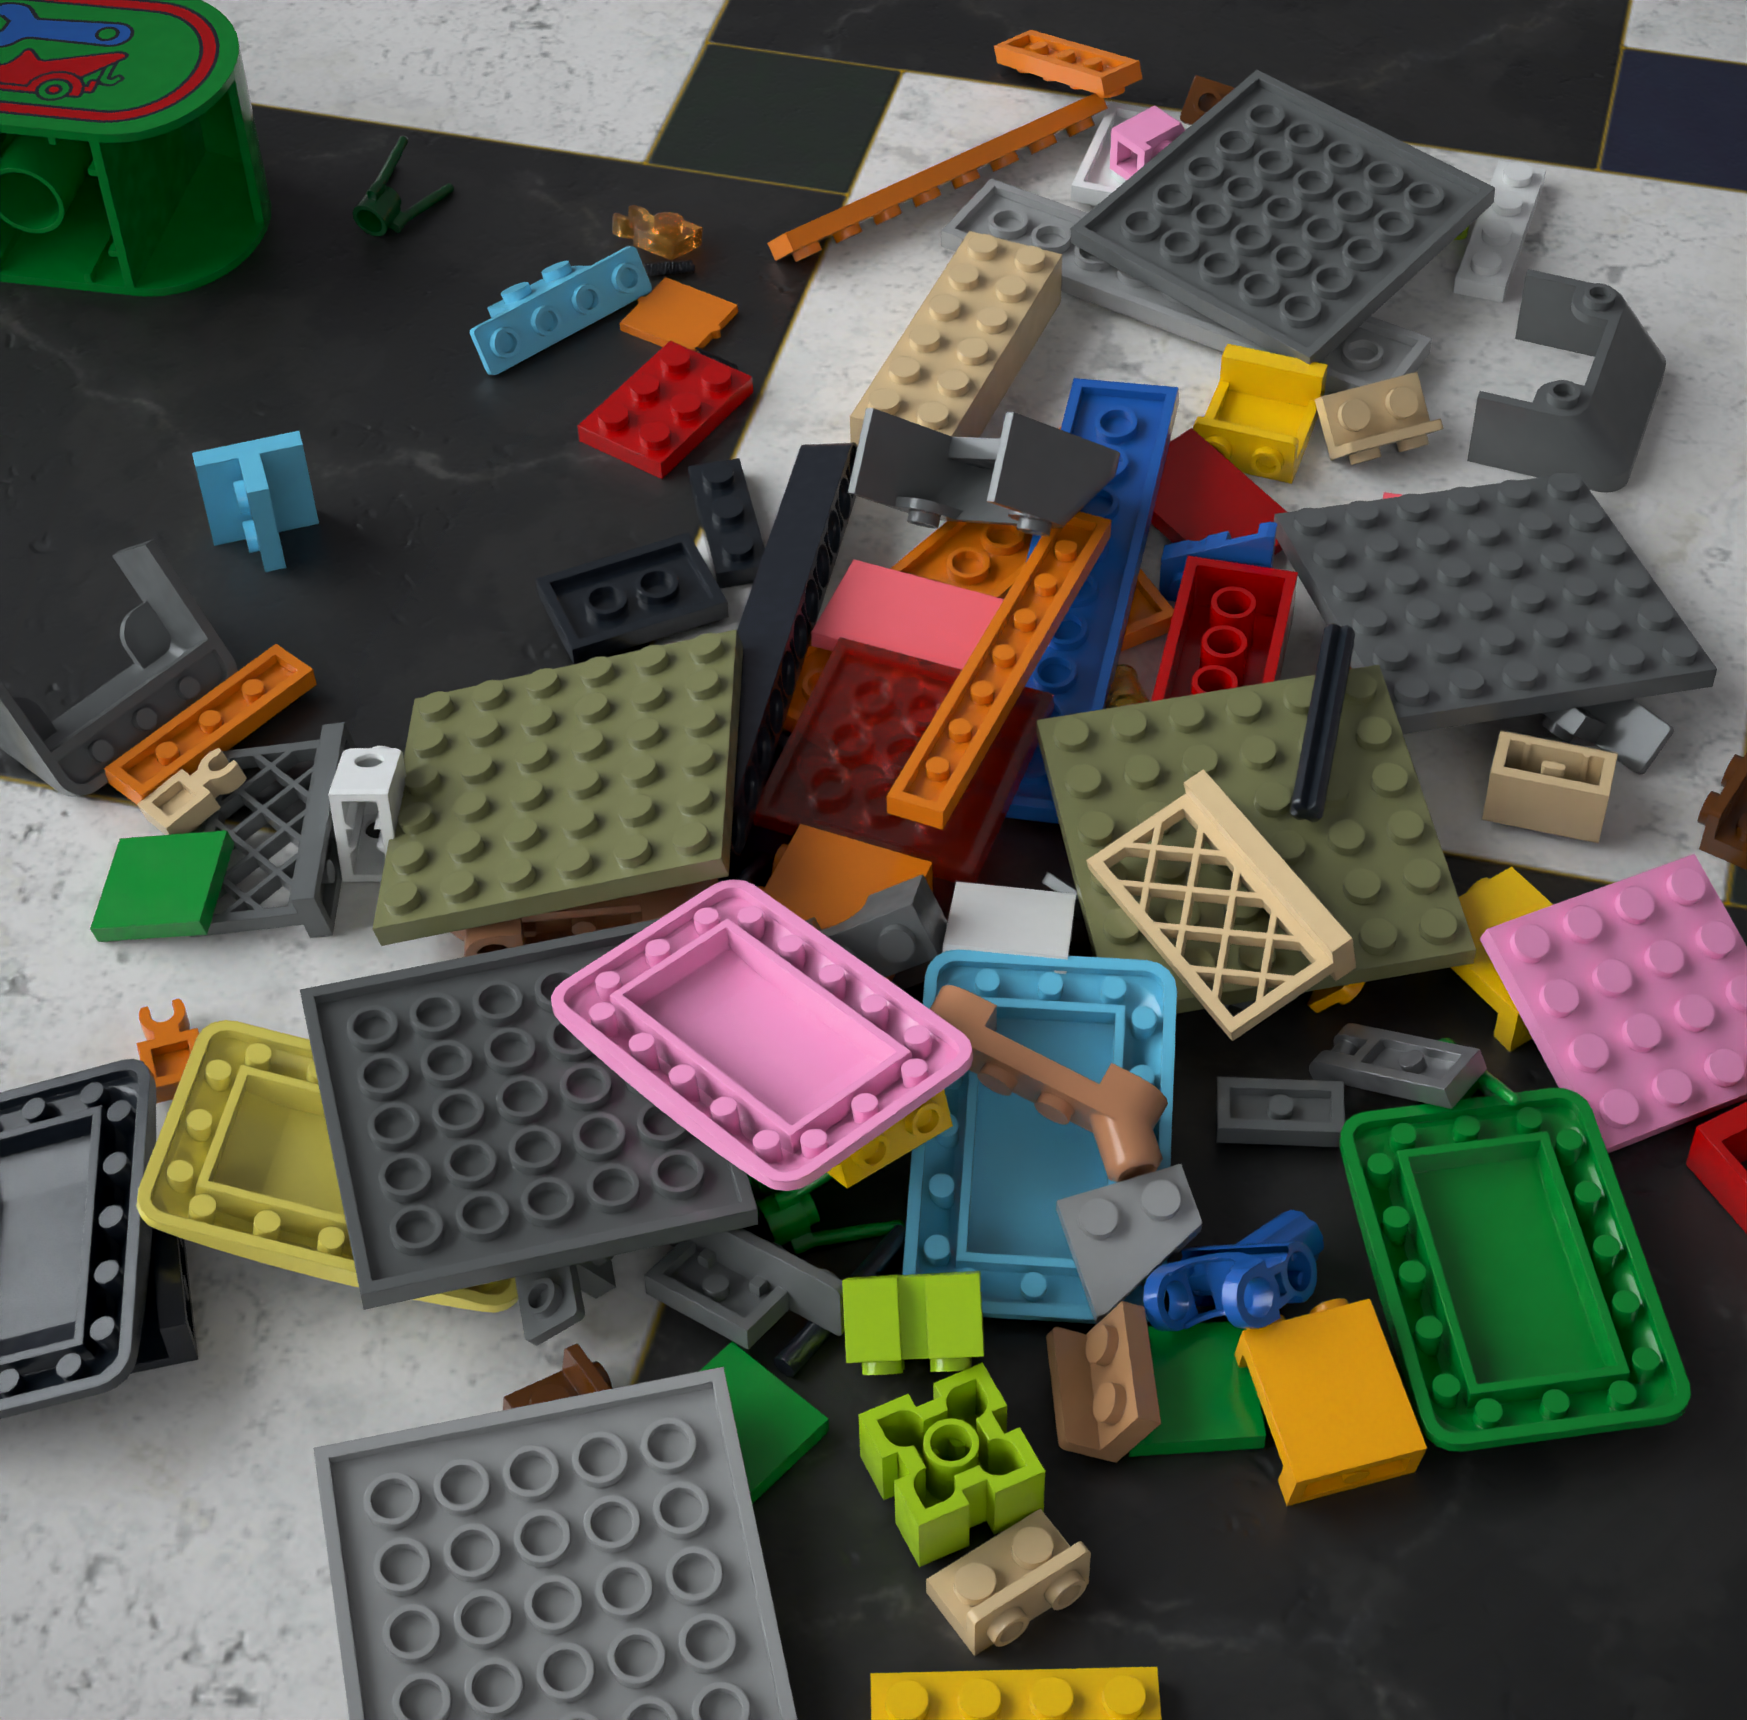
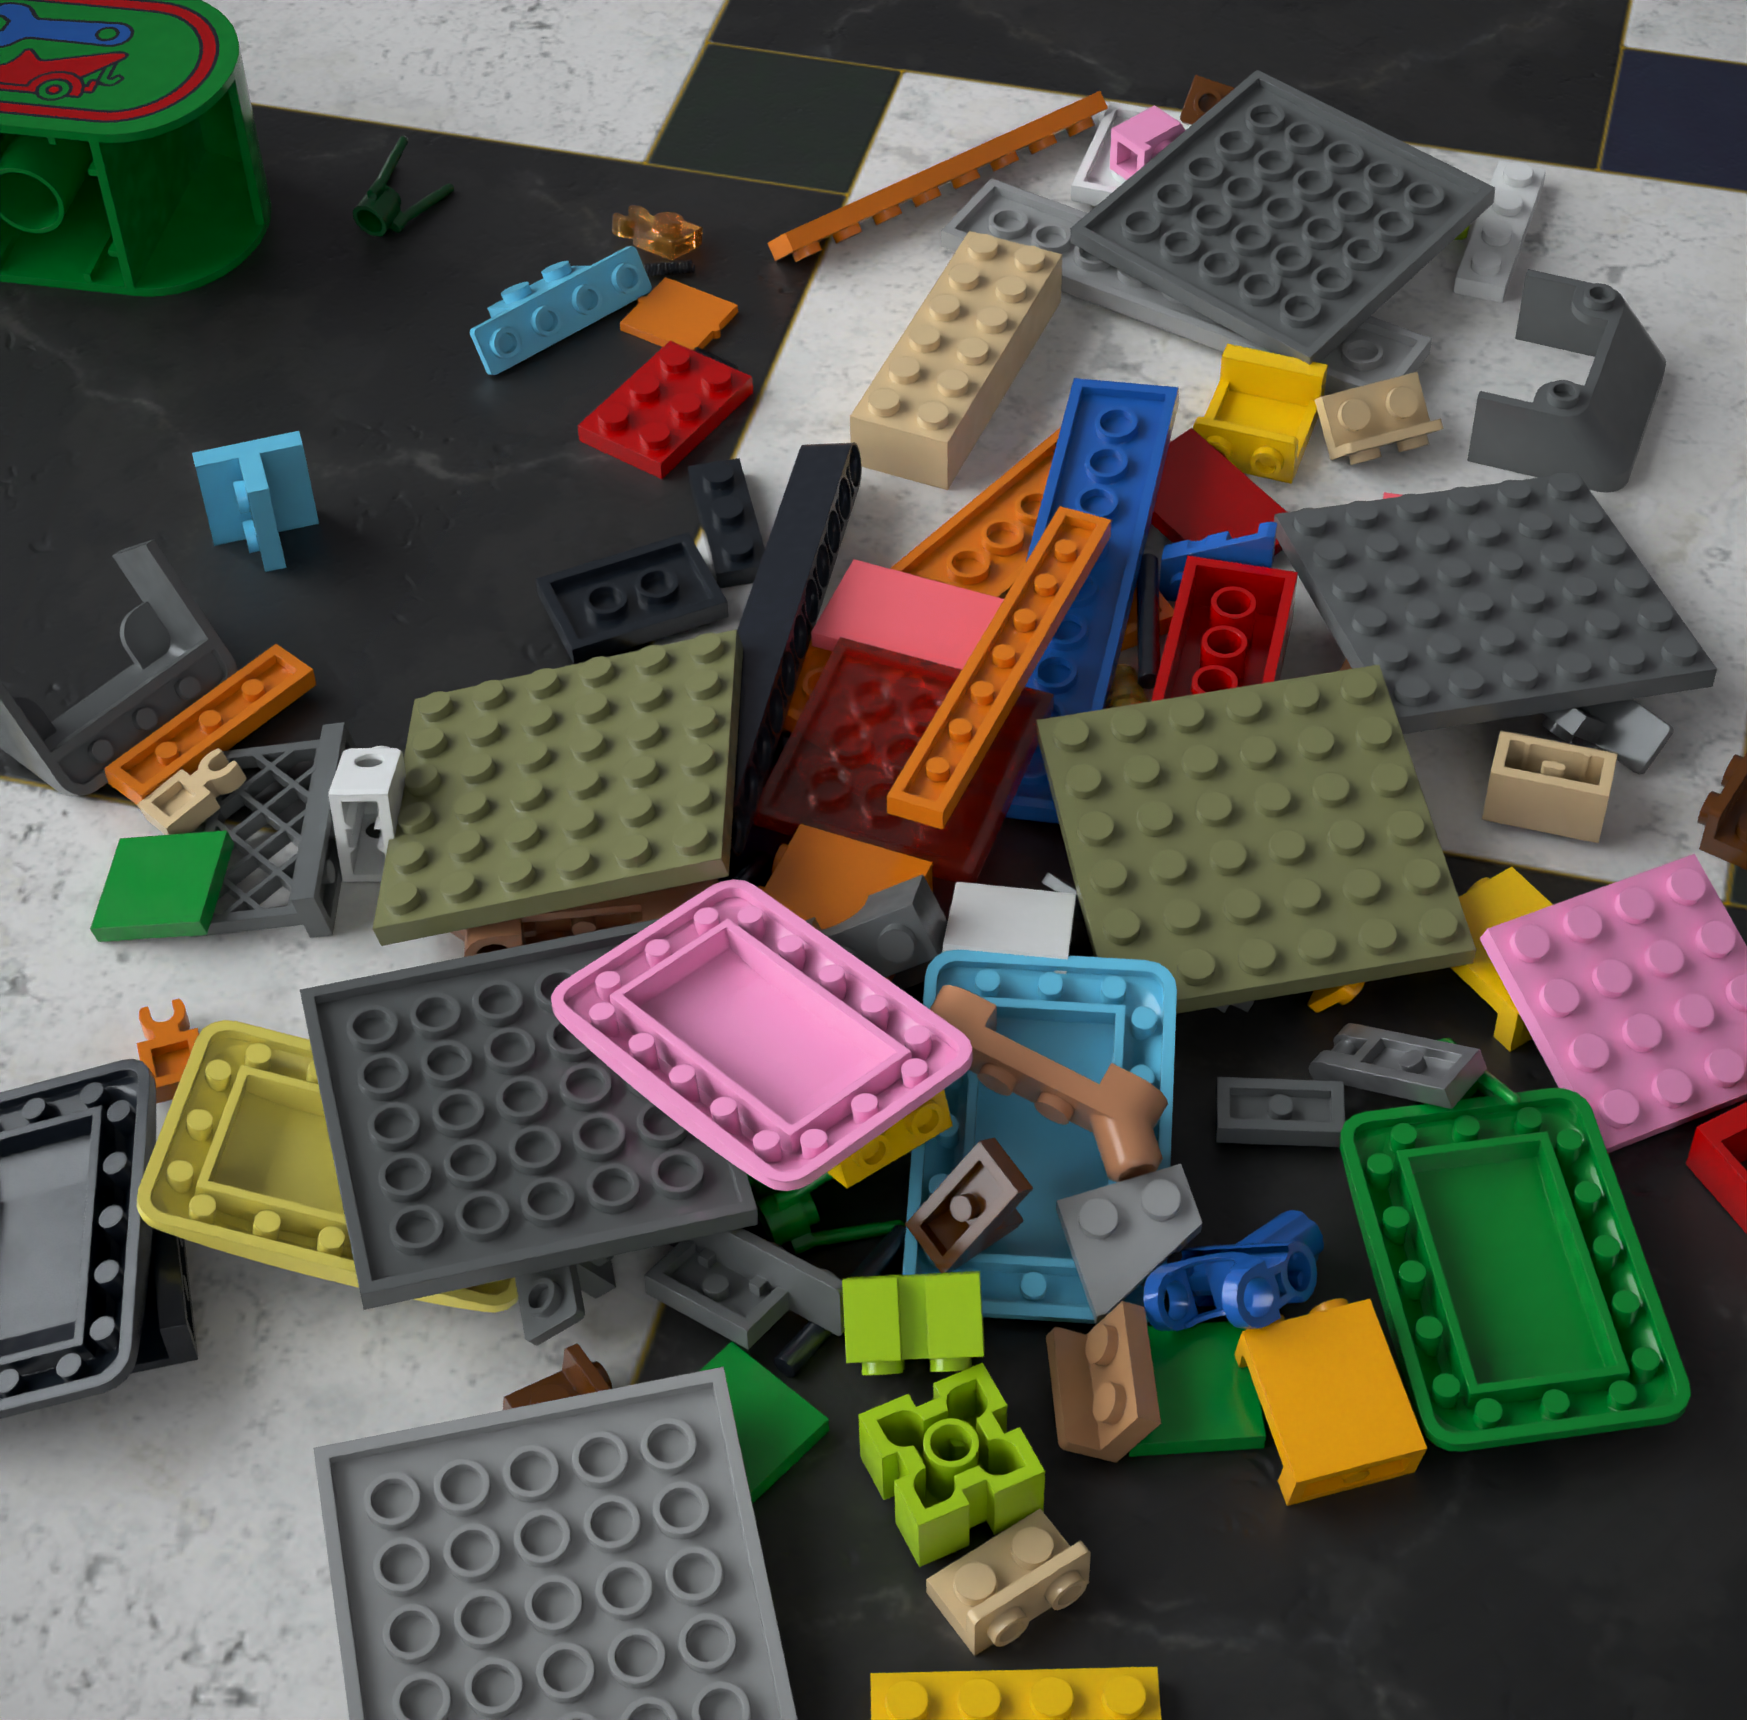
(971, 1207): none -> reddish brown slope
(1024, 479): dark grey windscreen -> none
(1069, 63): orange plate -> none
(1148, 621): none -> black bar
(1270, 886): tan fence -> none
(1323, 723): black axle -> none

